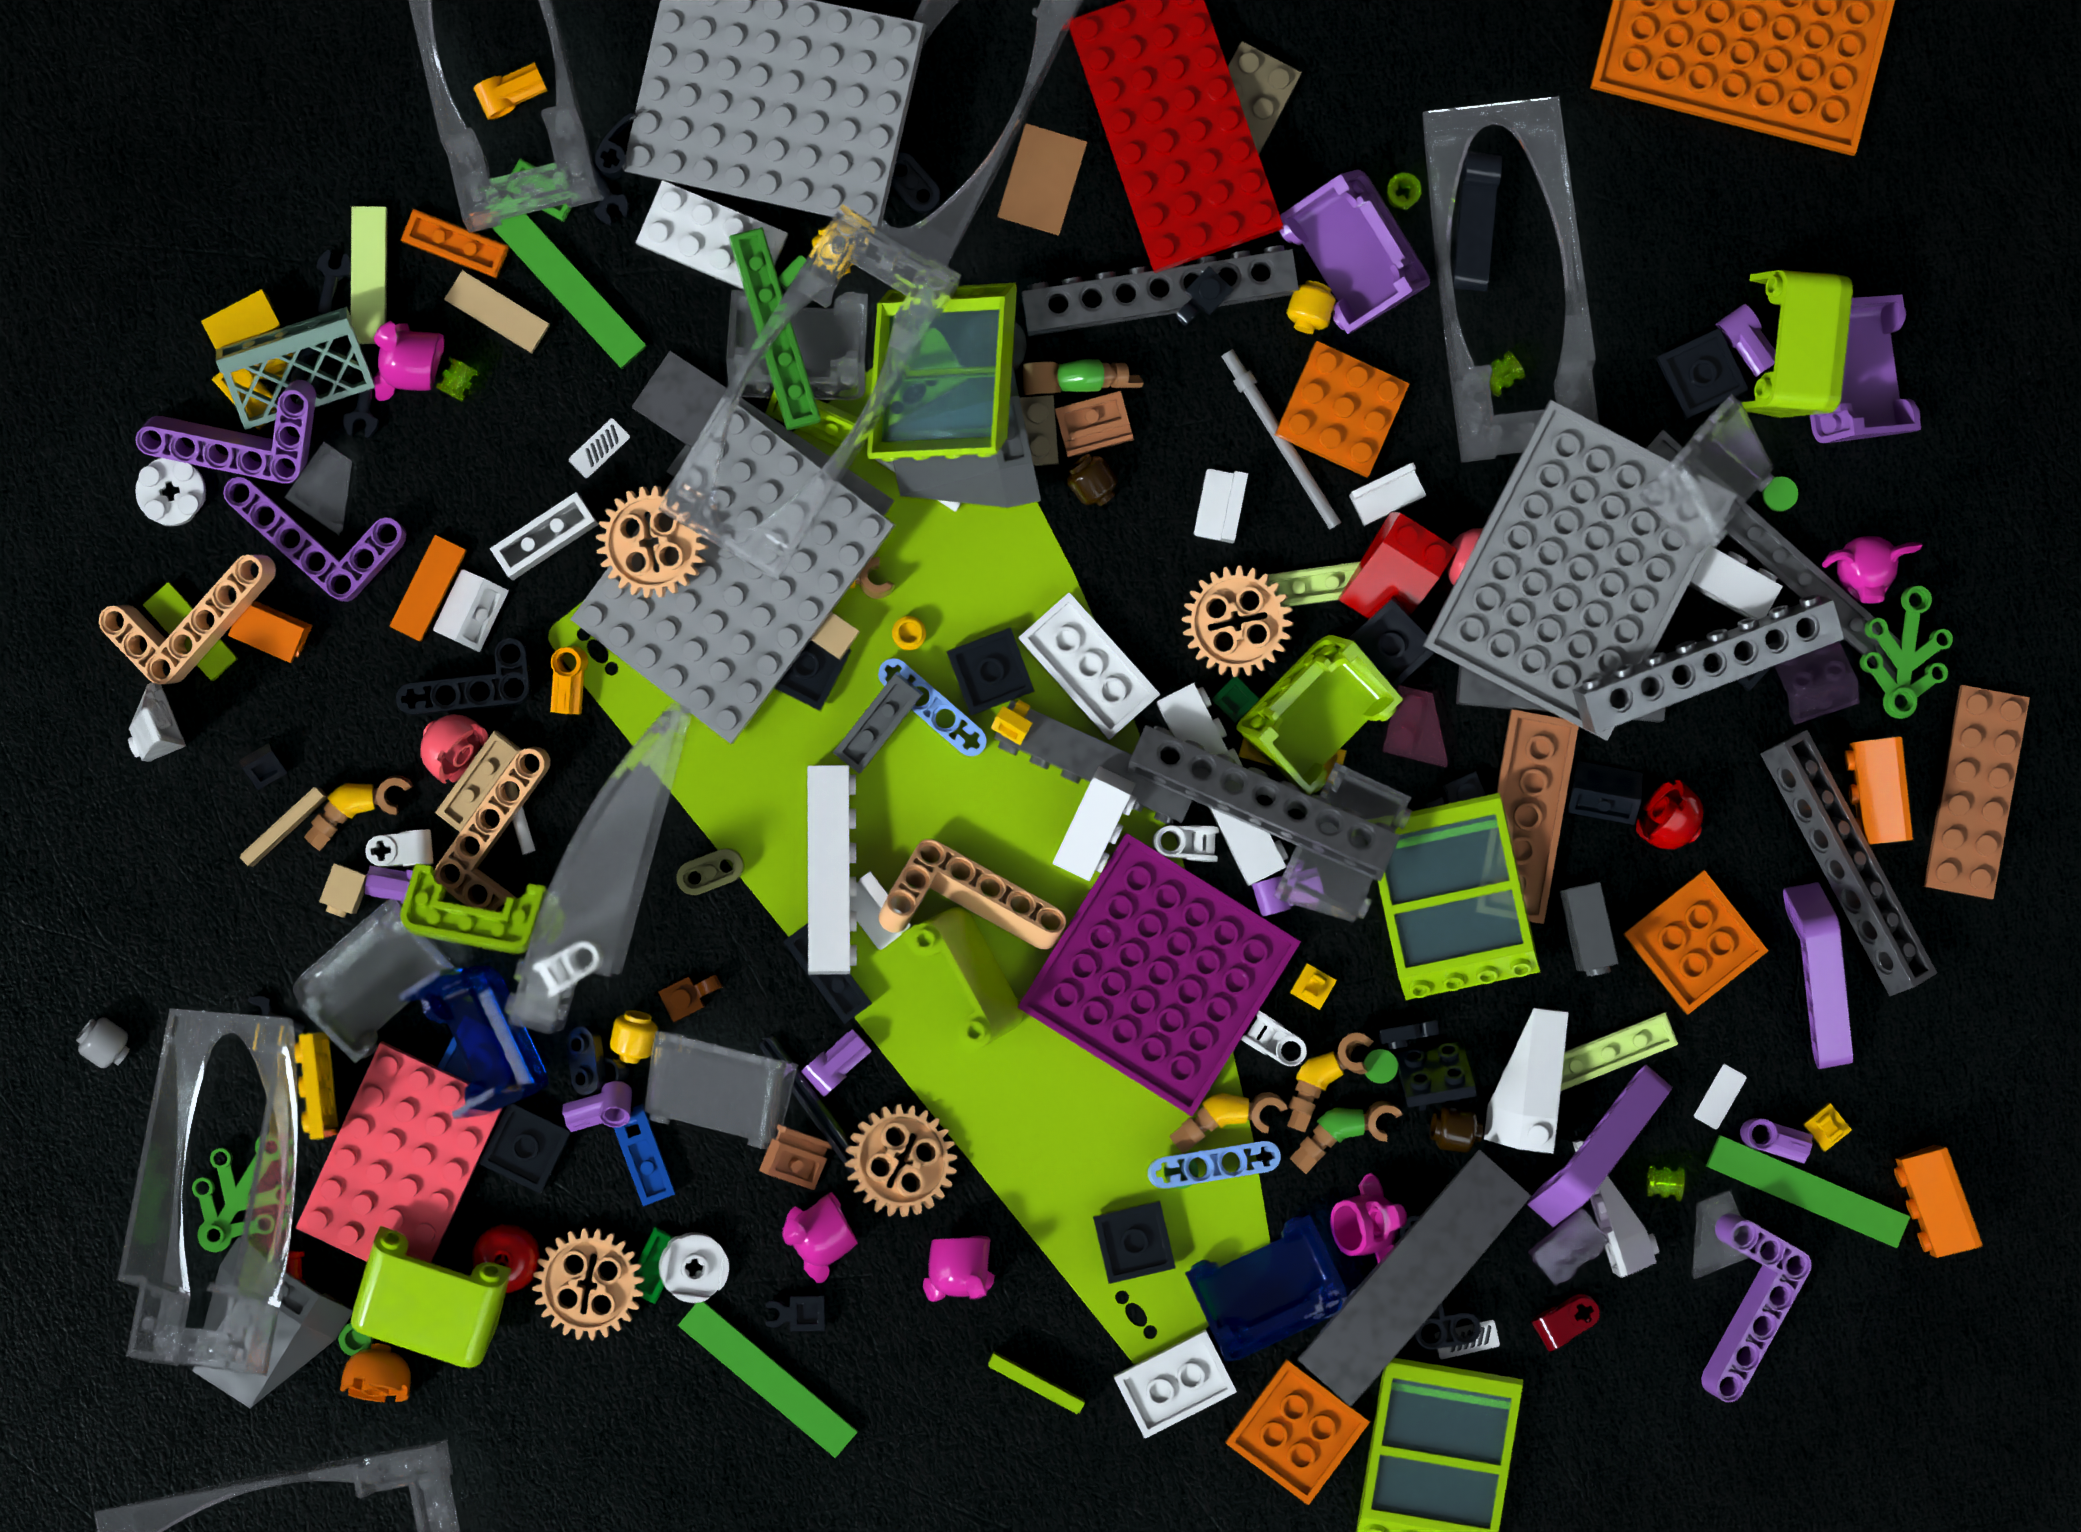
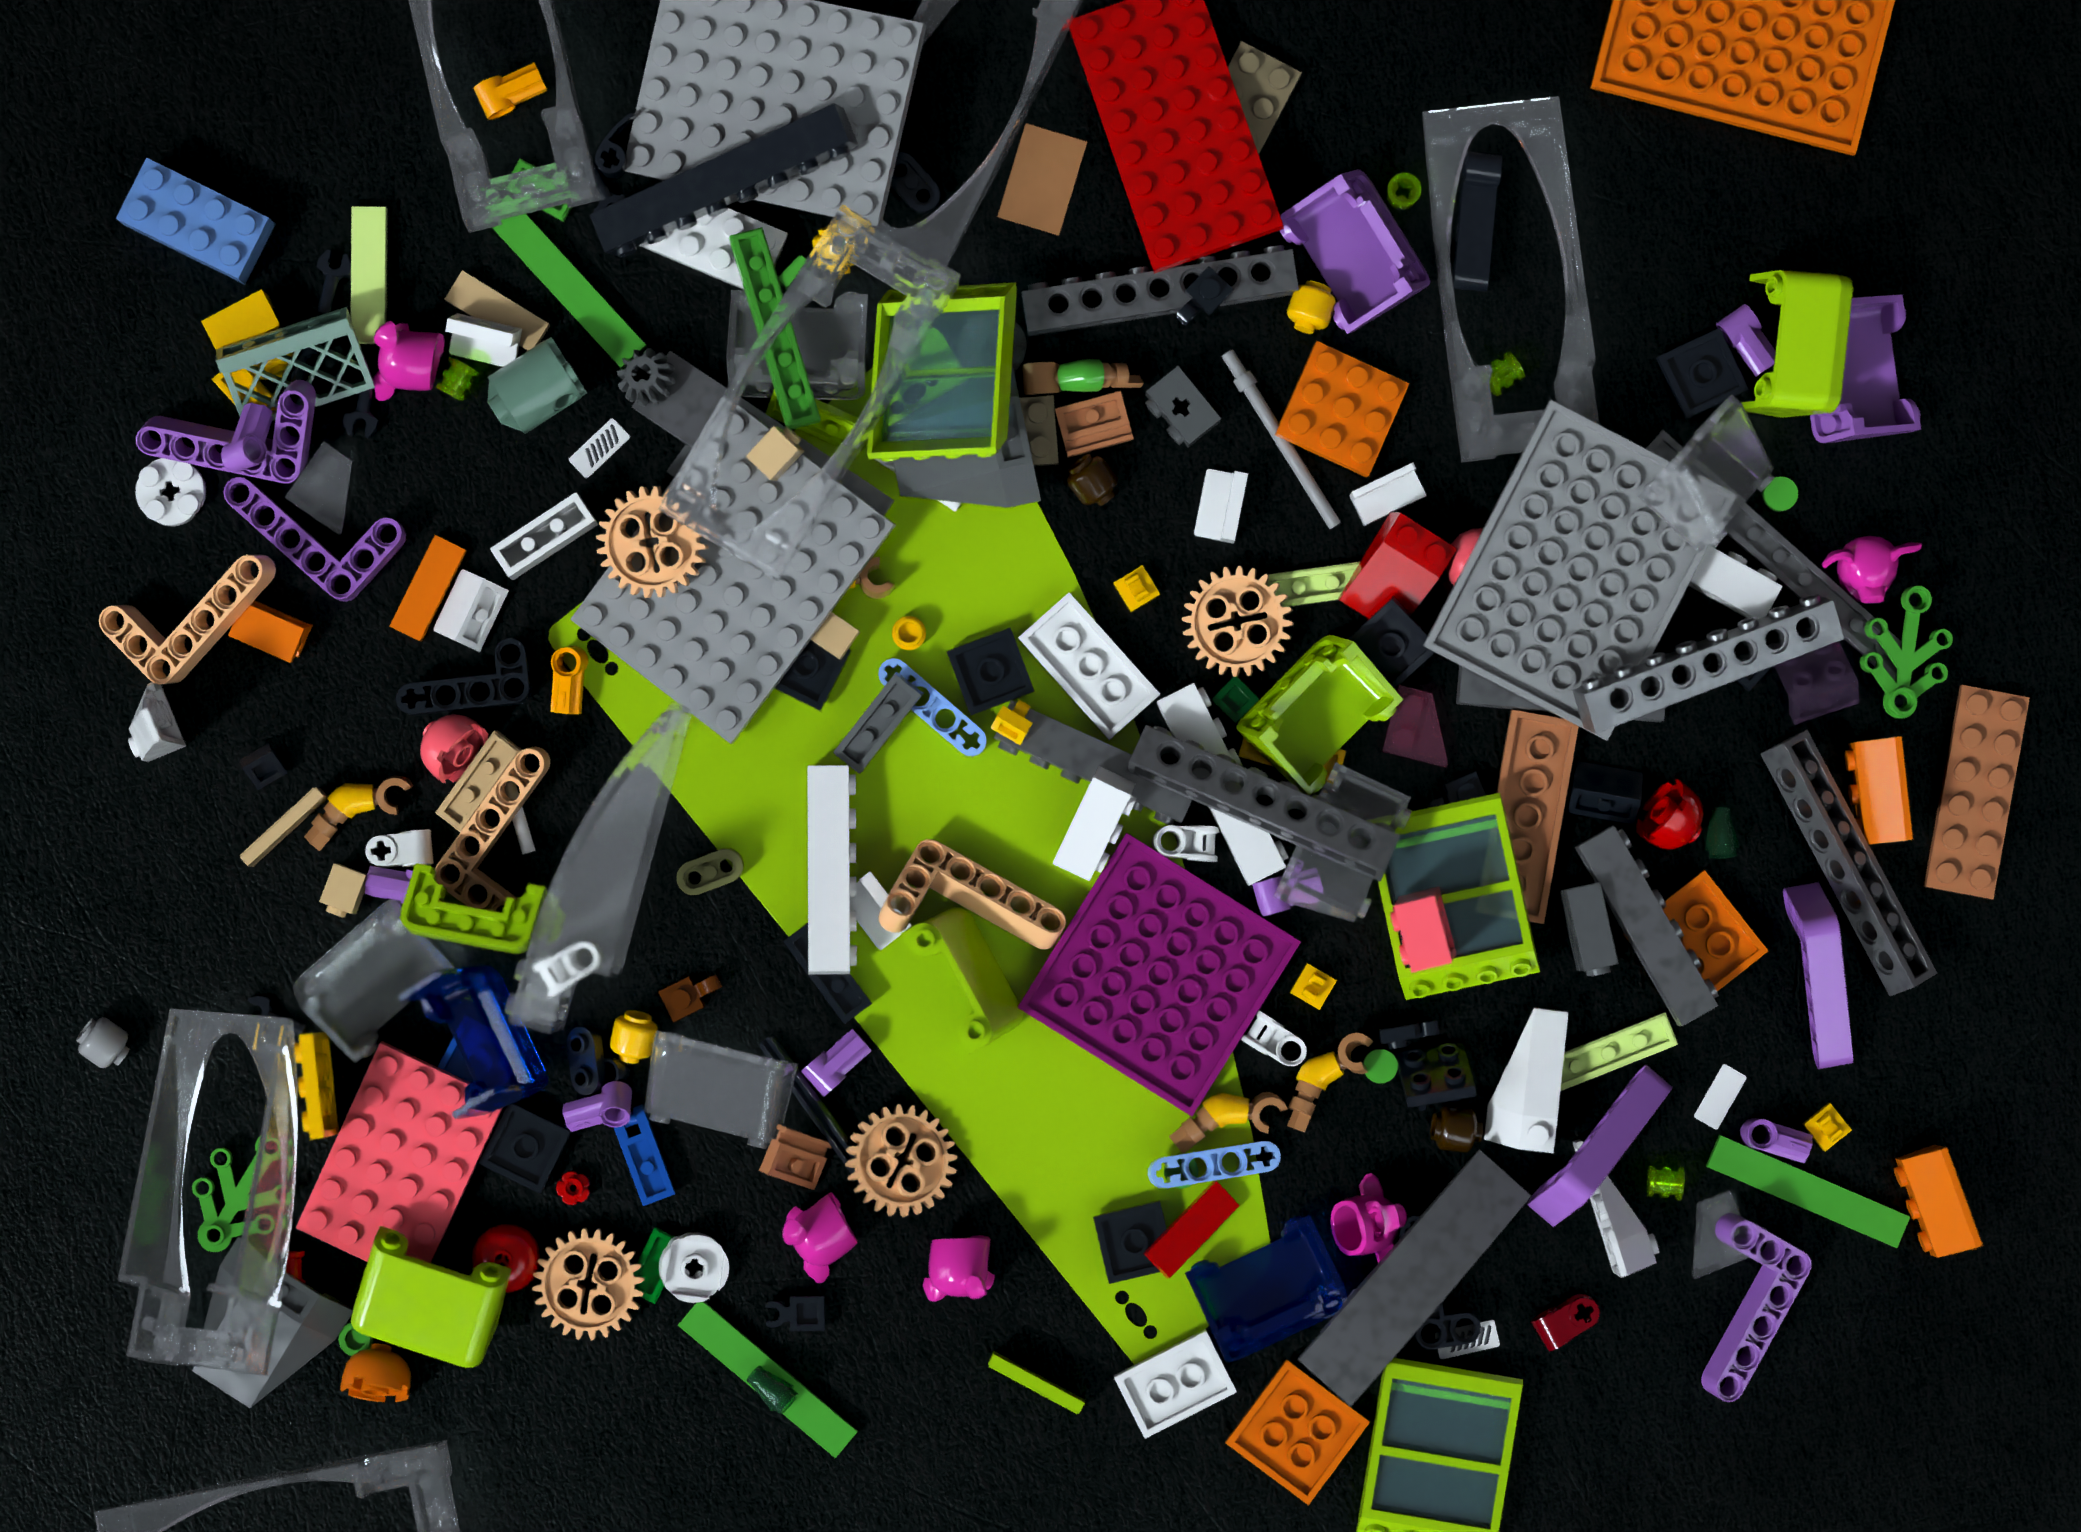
(170, 610): lime tile -> none
(195, 221): none -> medium blue brick
(249, 439): none -> medium lavender piece
(455, 243): orange tile -> none
(483, 339): none -> white panel
(533, 387): none -> sand green cylinder
(572, 1197): none -> red plate
(642, 364): none -> dark grey gear
(725, 180): none -> black brick
(773, 1390): none -> clear green cone
(776, 452): none -> tan brick
(1136, 588): none -> yellow tile
(1179, 388): none -> dark grey brick
(1191, 1229): none -> red tile
(1338, 1125): medium nougat piece -> none
(1424, 930): none -> coral brick
(1569, 1247): clear purple bracket -> none
(1647, 926): none -> flat silver brick
(1721, 835): none -> clear green cone

